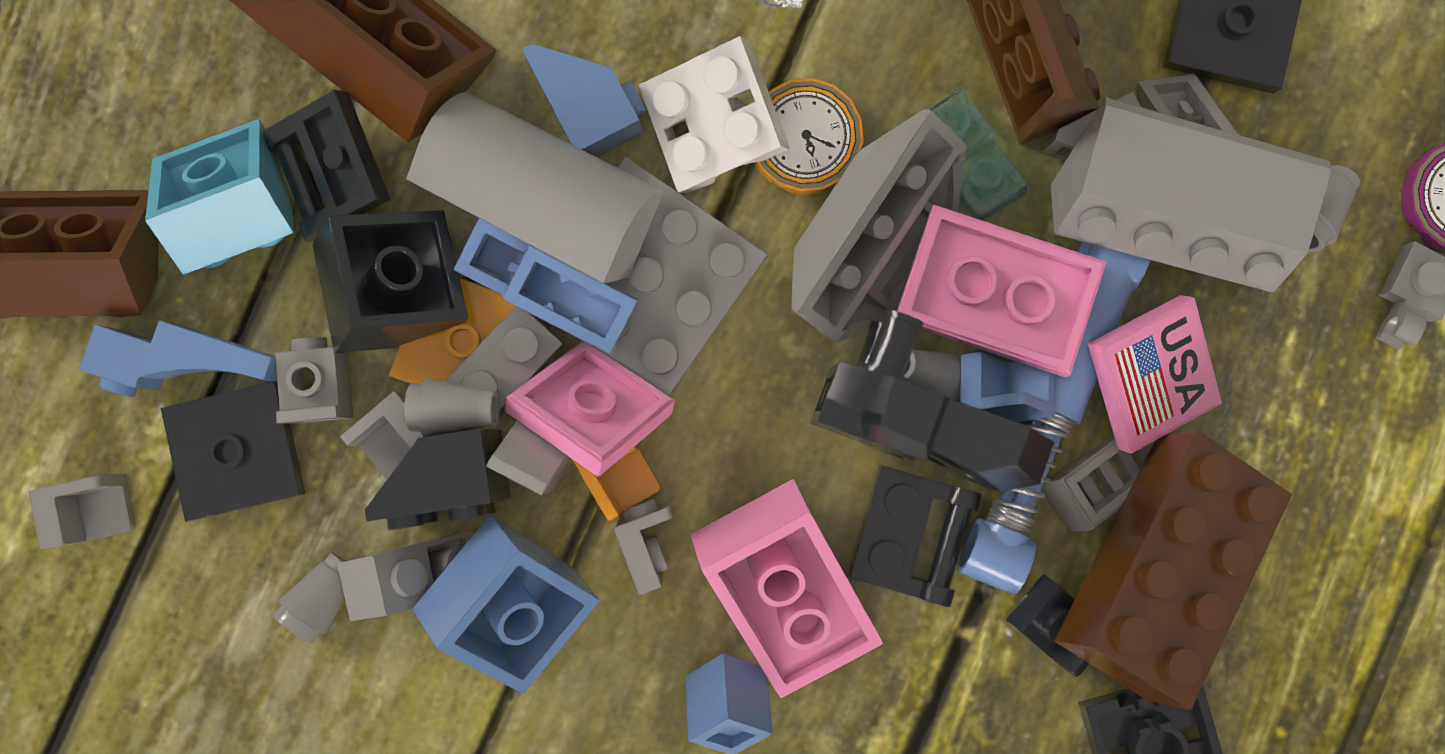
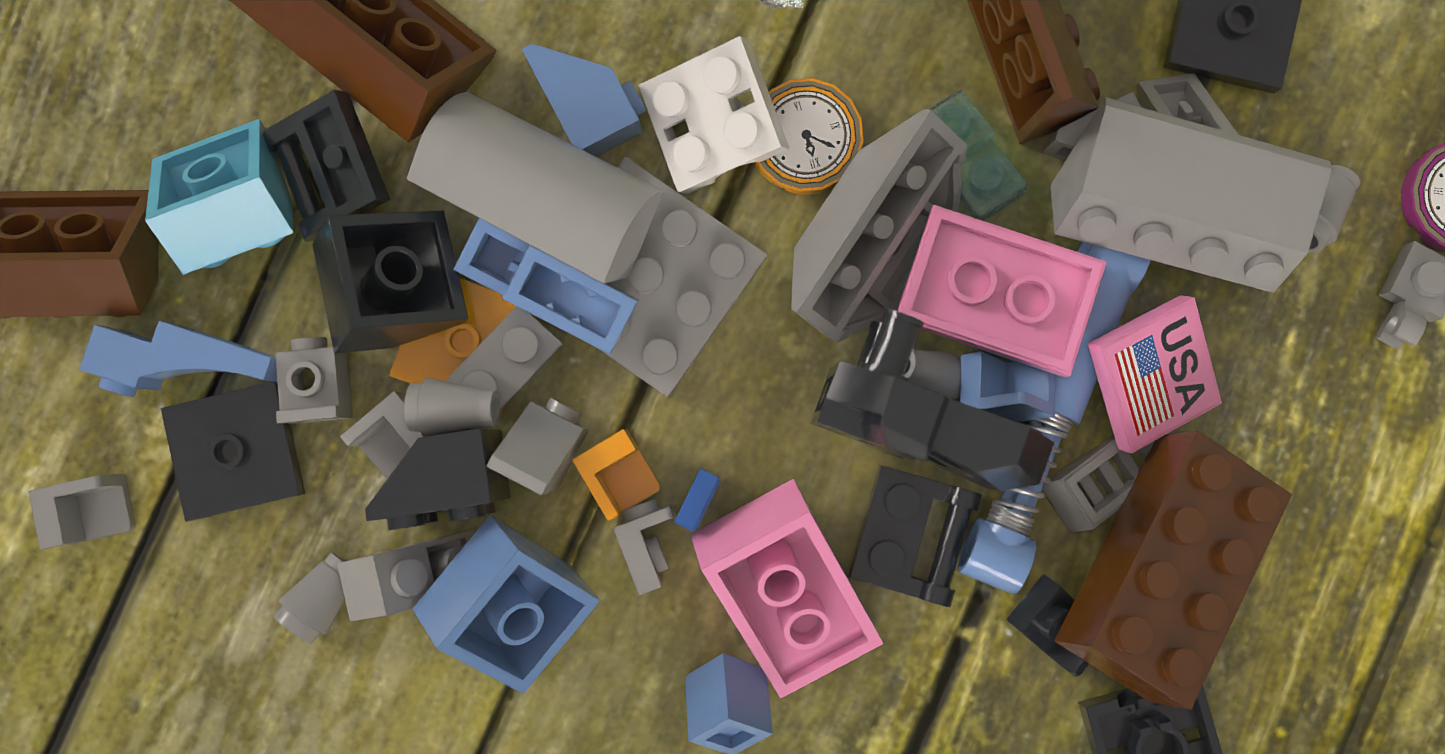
(589, 407): bright pink tile -> none
(697, 499): none -> blue tile

